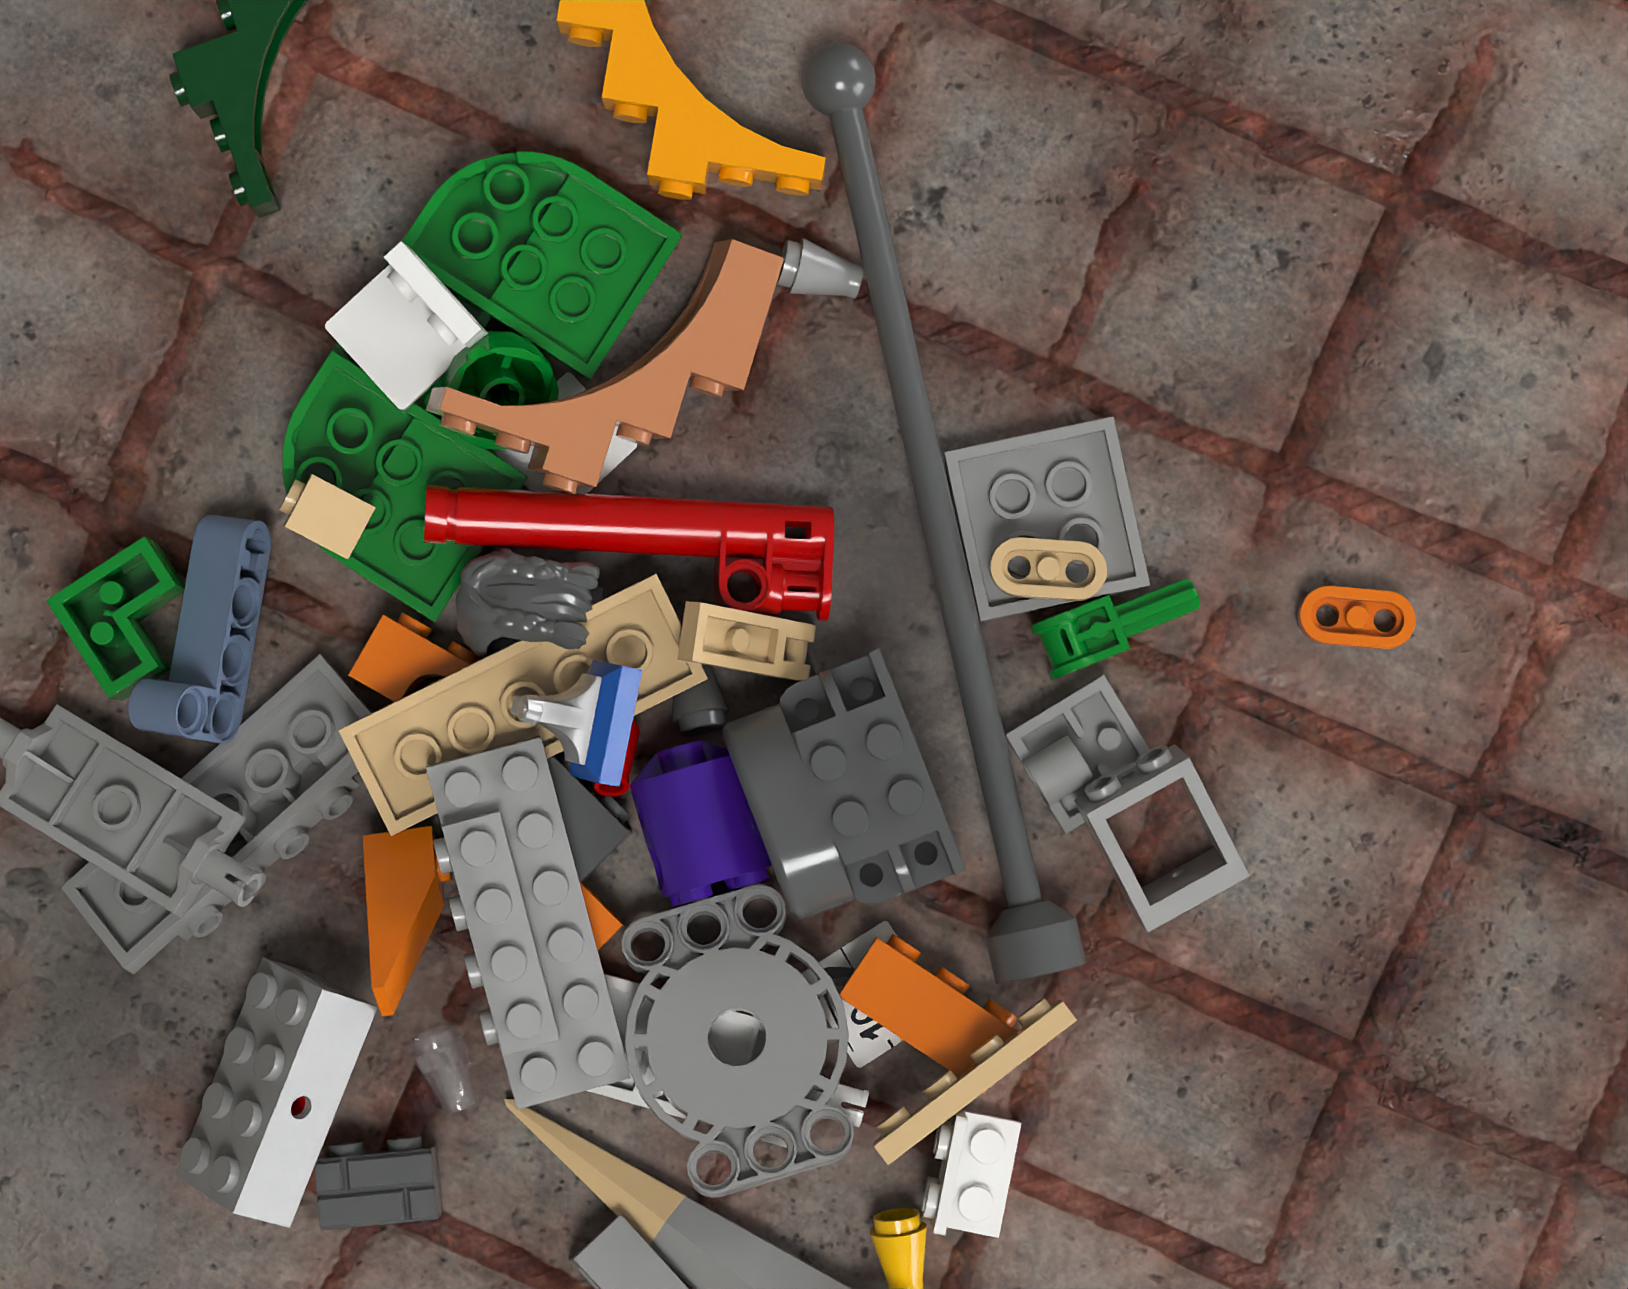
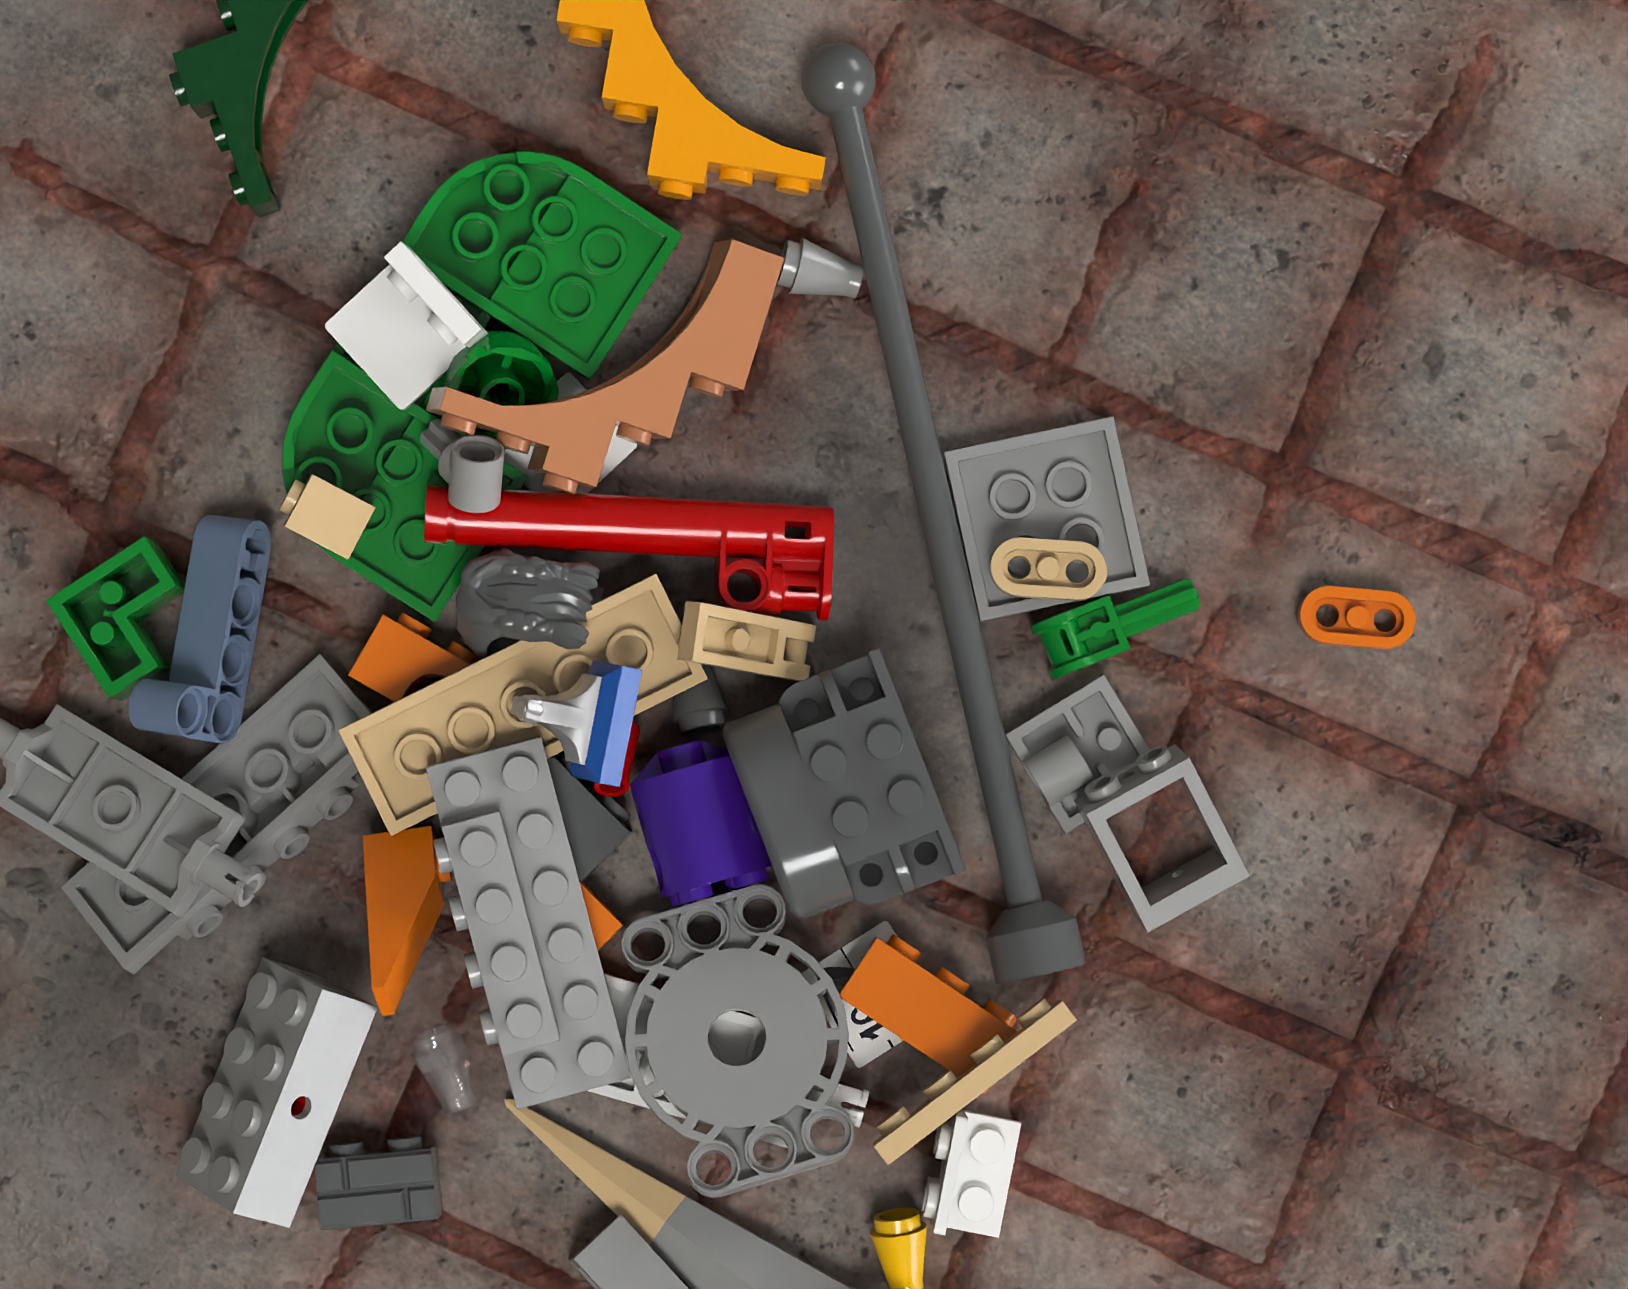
(468, 465): none -> light grey axle

